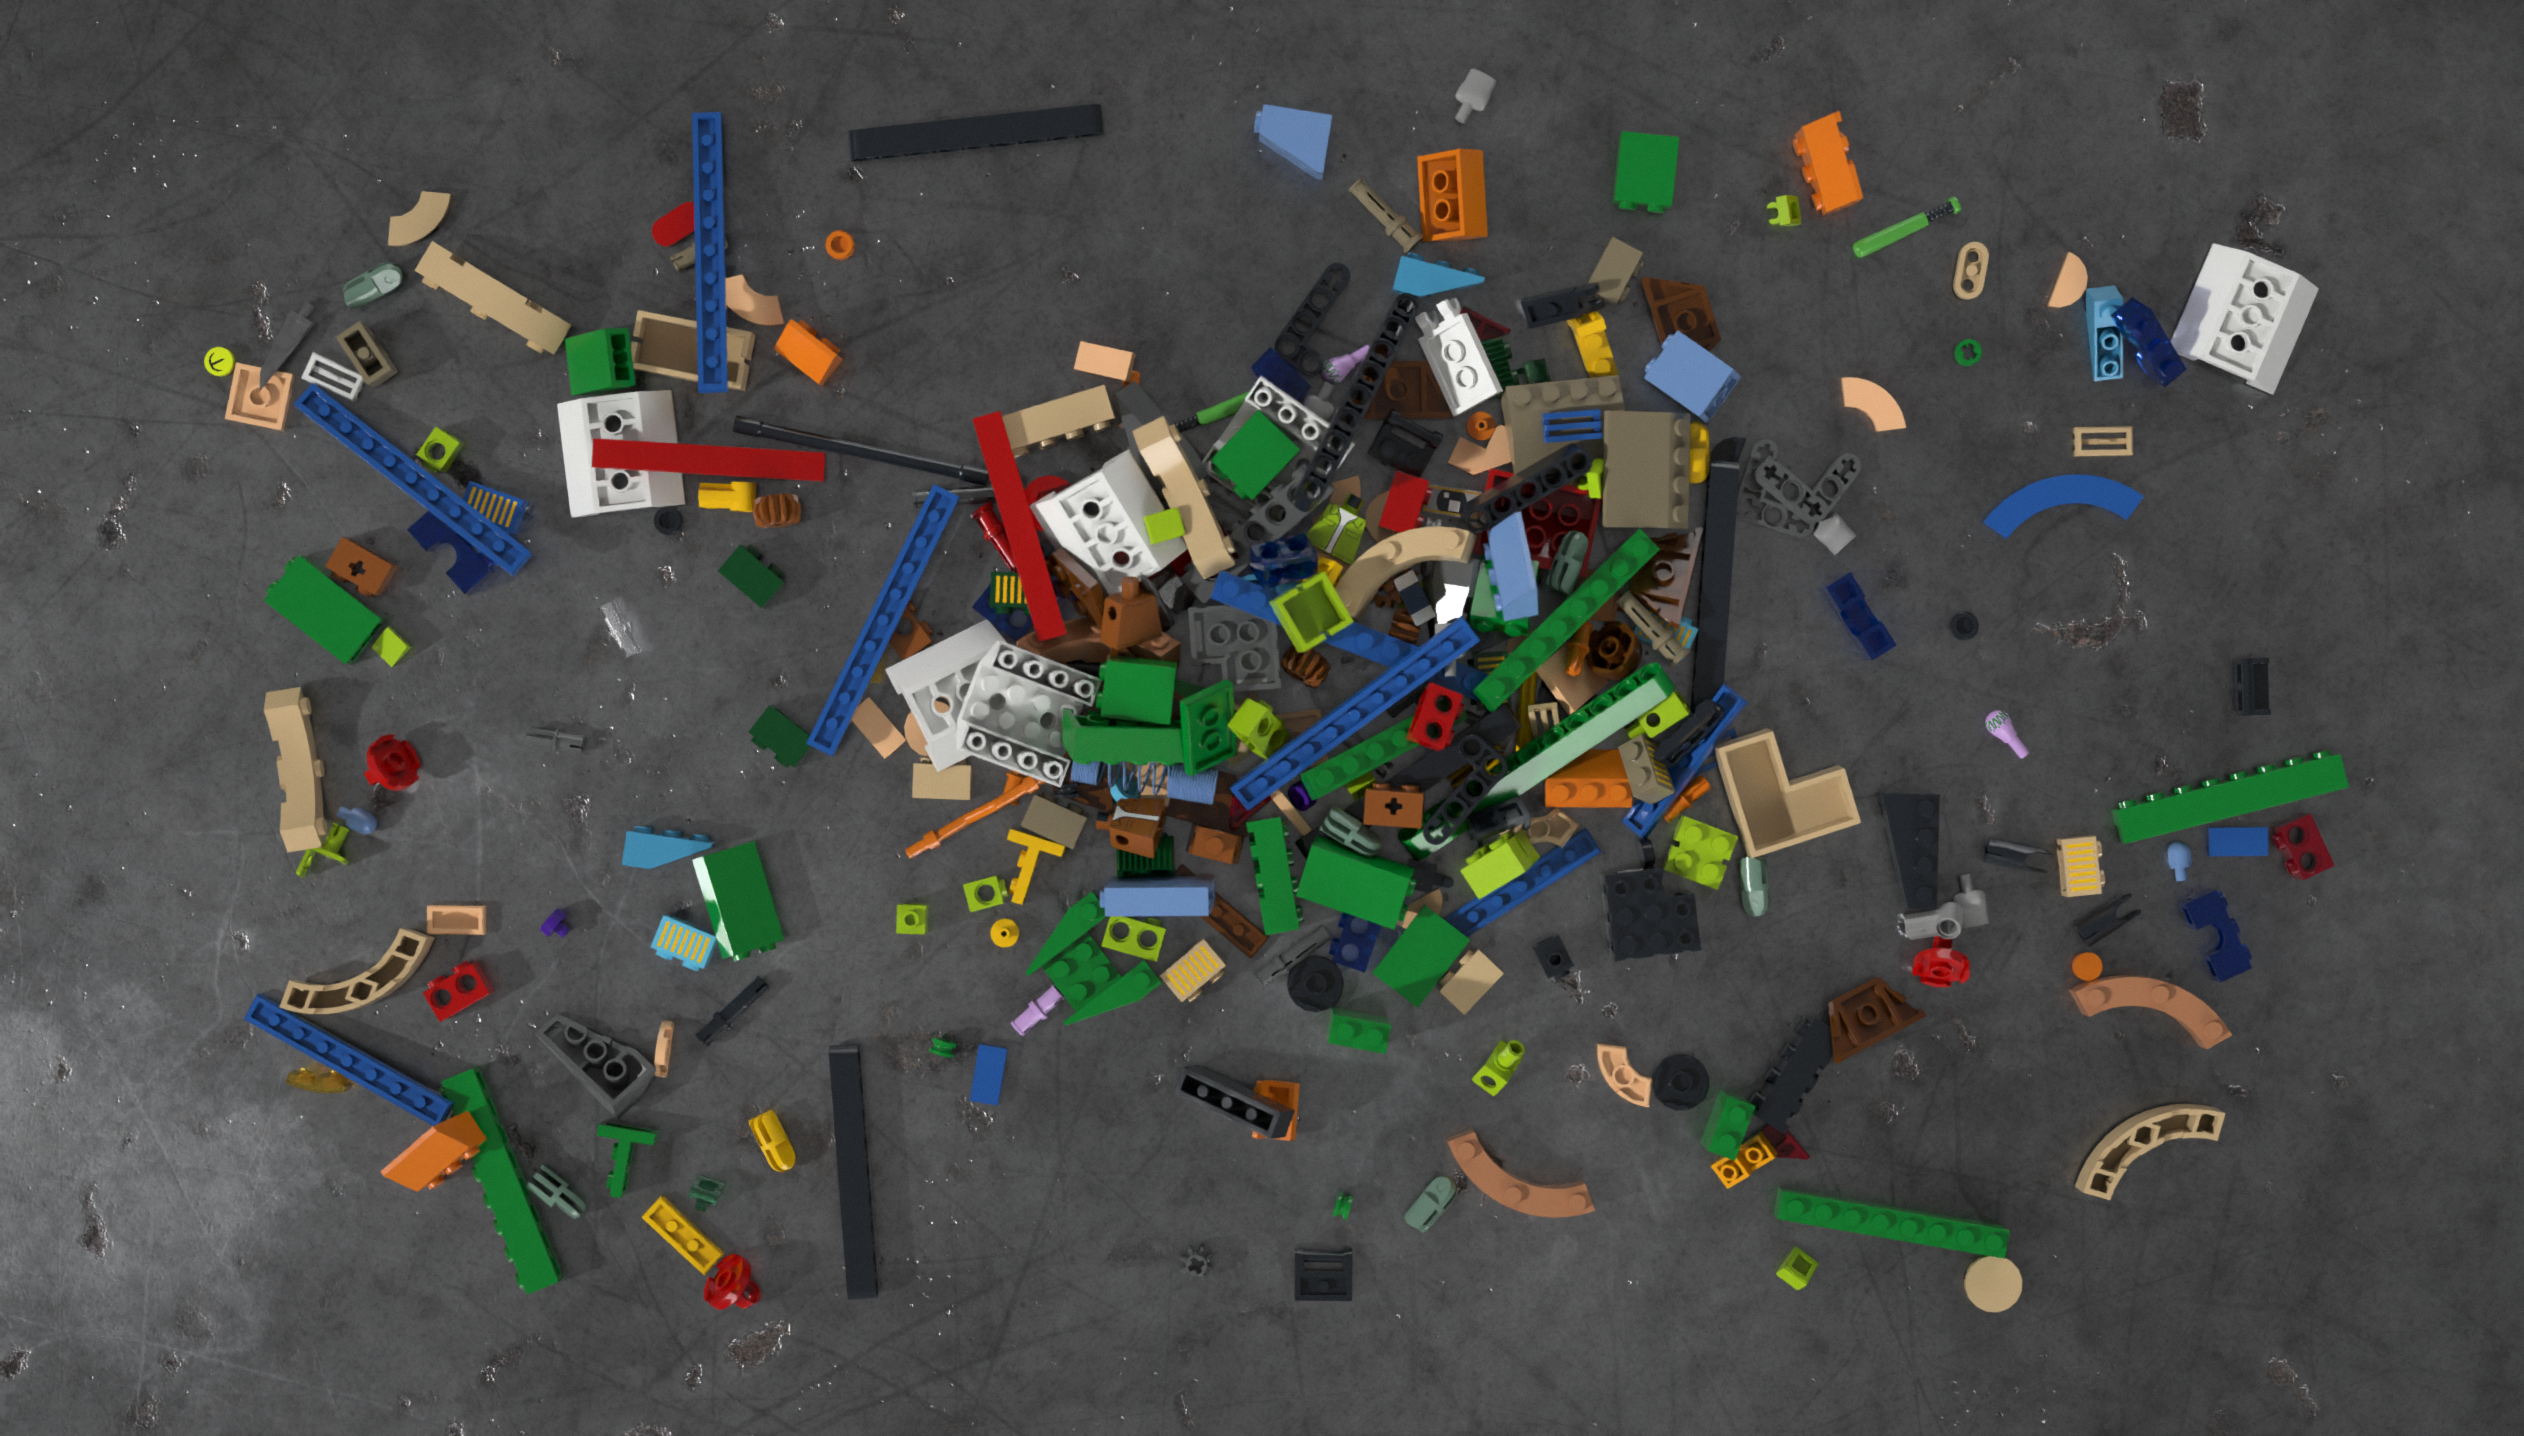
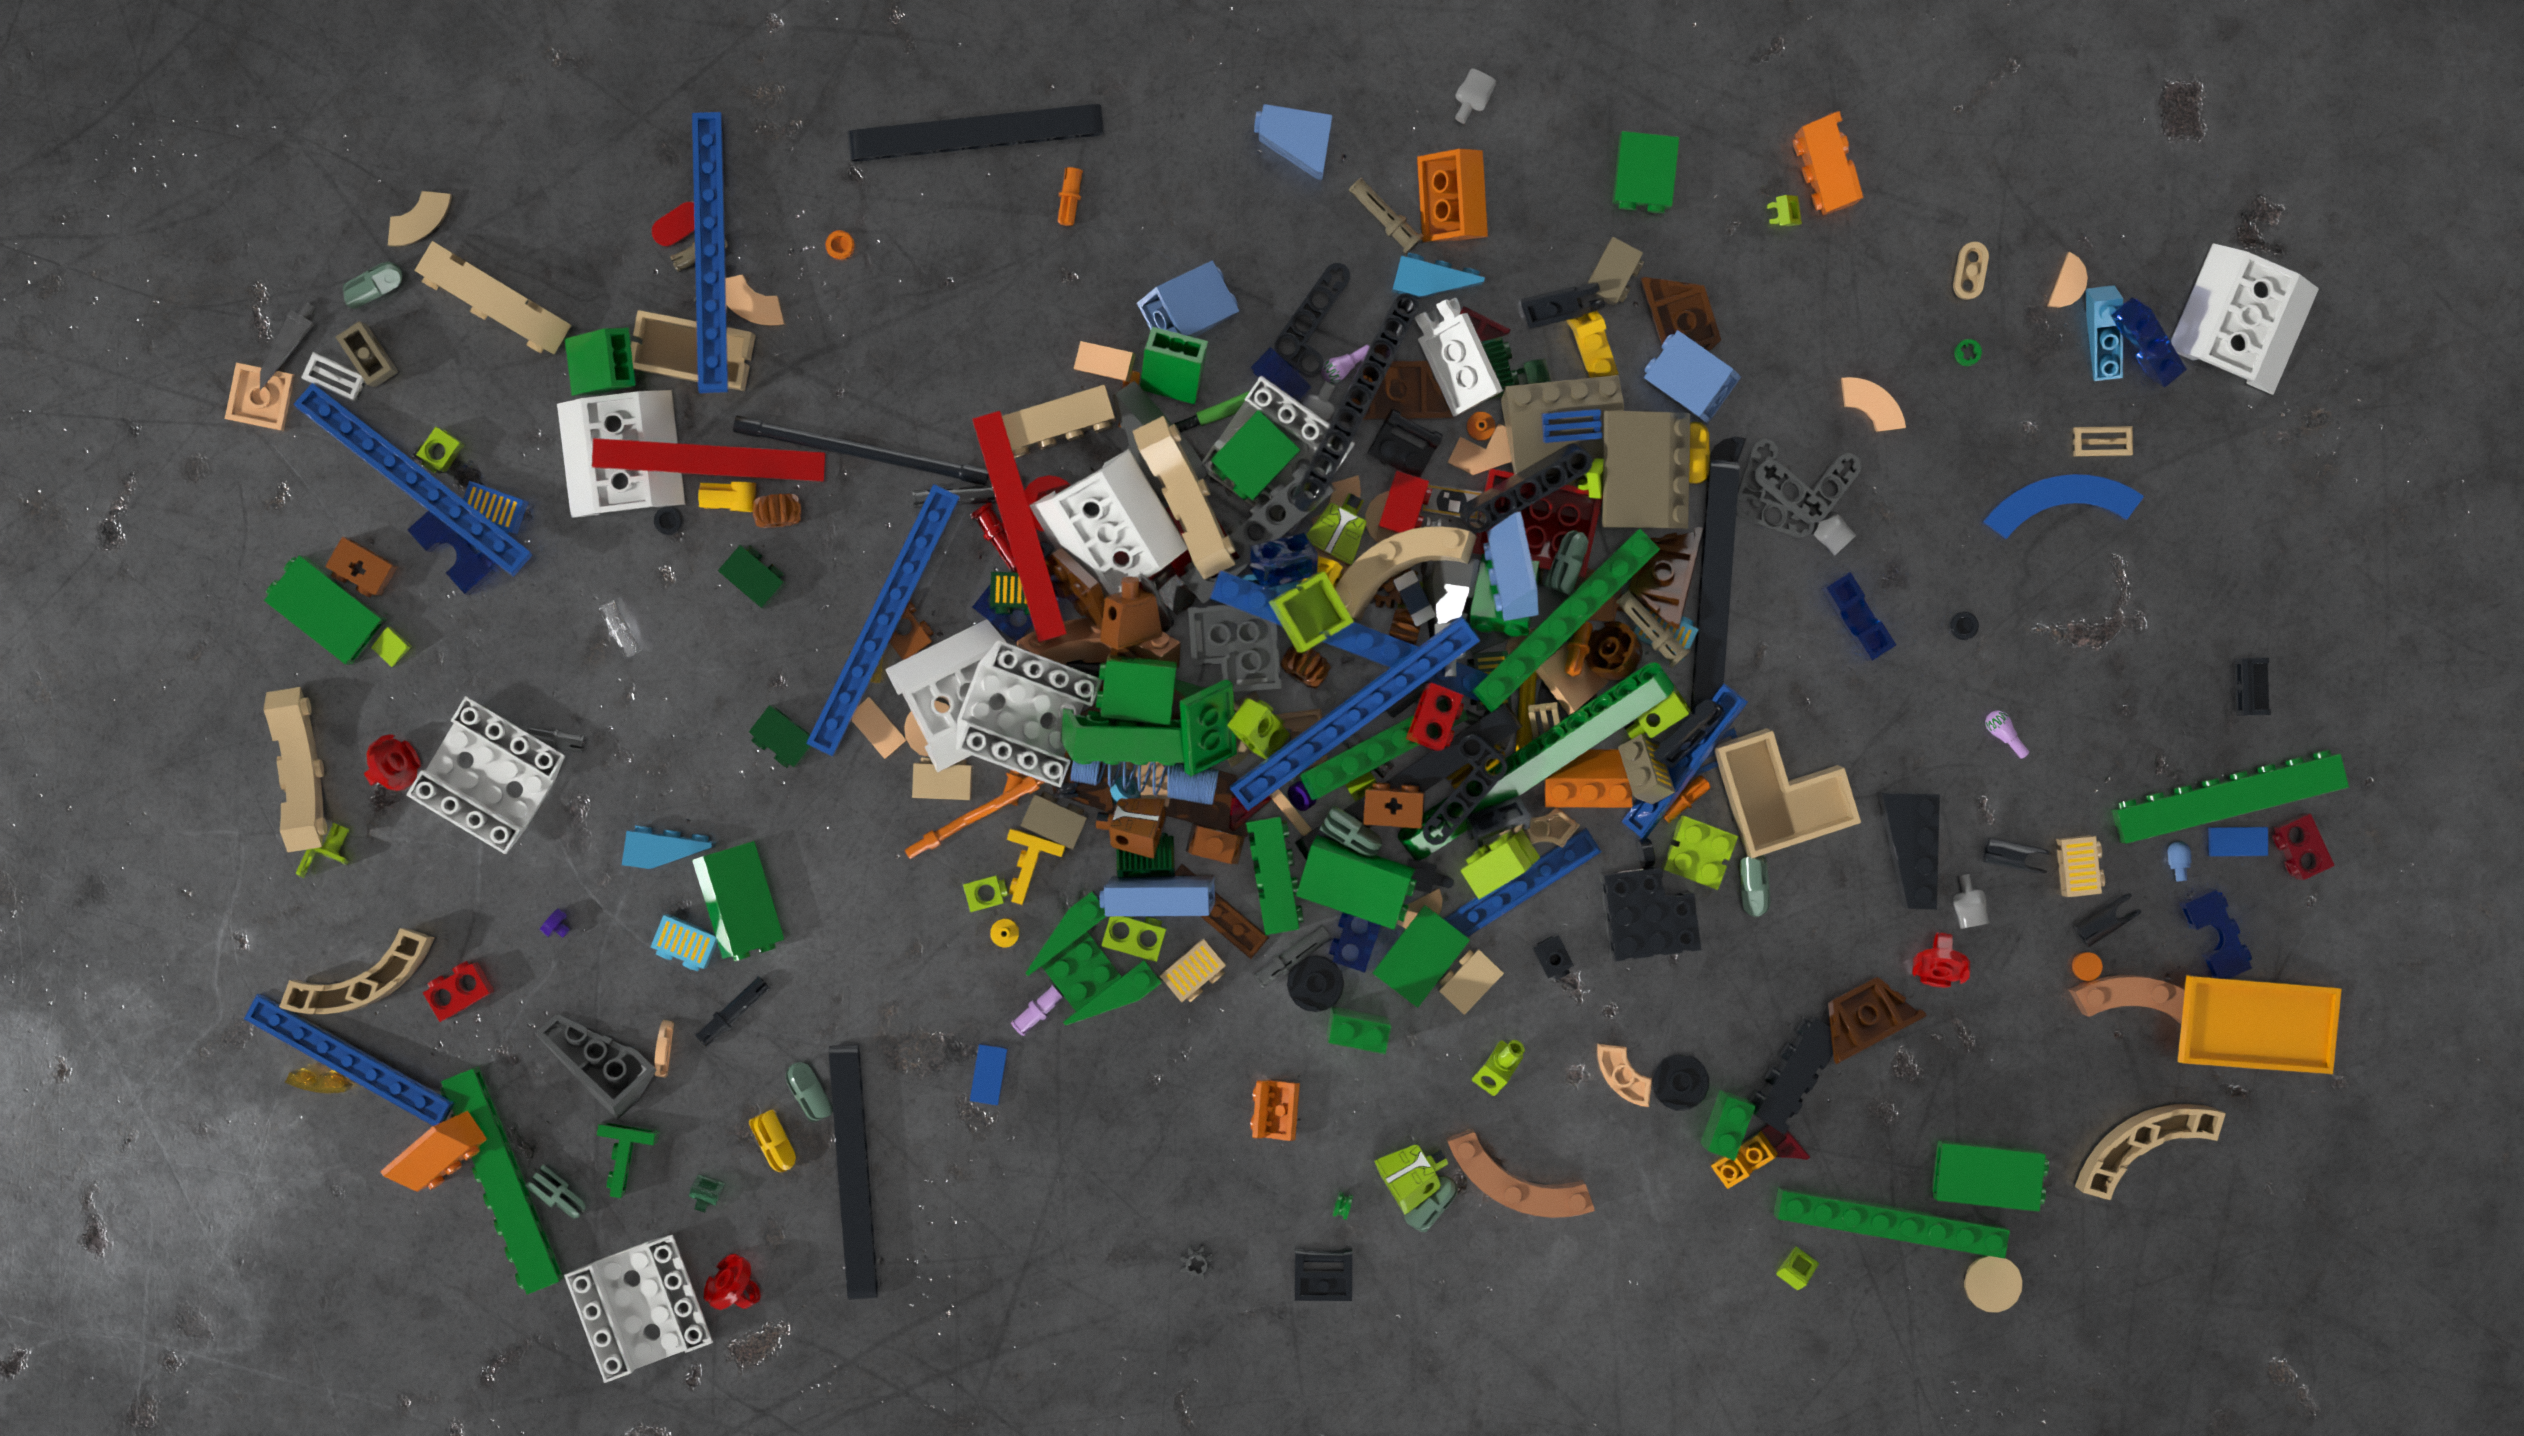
(219, 361): neon yellow tile -> none
(358, 819): medium blue cylinder -> none
(456, 919): light nougat tile -> none
(479, 795): none -> white slope
(618, 1312): none -> white slope
(683, 1235): yellow tile -> none
(806, 352): orange slope -> none
(808, 1092): none -> sand green arm
(912, 918): lime brick -> none
(942, 1047): green bush -> none
(1069, 196): none -> orange axle
(1164, 525): lime slope -> none
(1173, 365): none -> green brick
(1190, 302): none -> medium blue slope
(1234, 1101): black brick -> none
(1411, 1175): none -> lime torso
(1902, 229): bright green piece -> none
(1935, 922): light grey piece -> none
(1989, 1175): none -> green brick
(2259, 1025): none -> light orange tile

